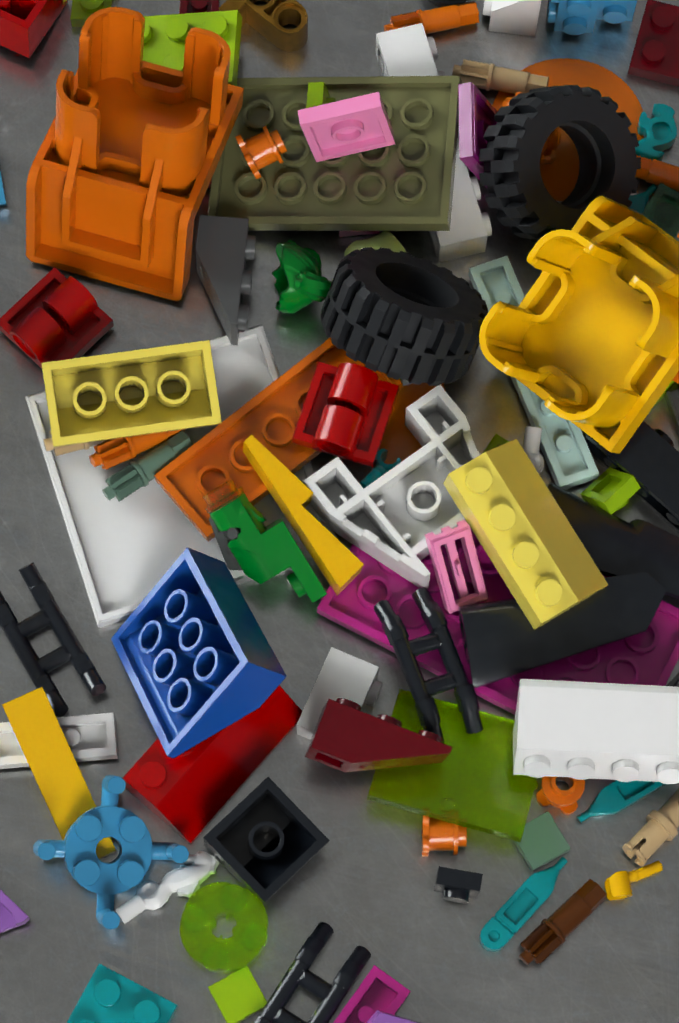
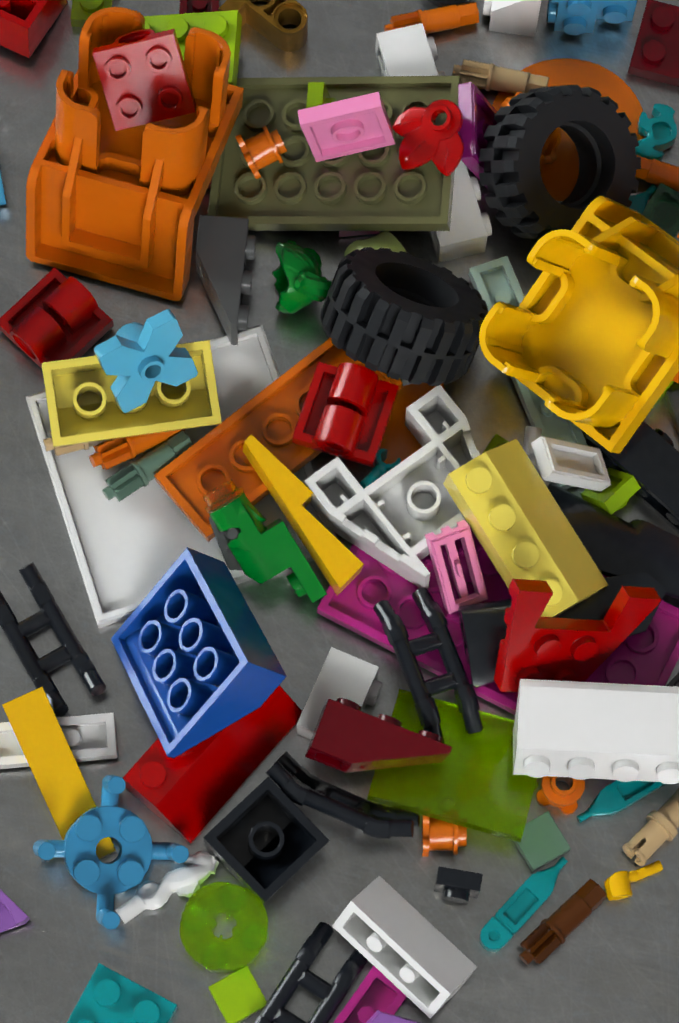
(144, 78): none -> red plate
(145, 355): none -> medium azure plant
(340, 804): none -> black piece
(404, 946): none -> white brick
(428, 142): none -> red plate
(563, 646): none -> red wing
(571, 464): none -> white tile

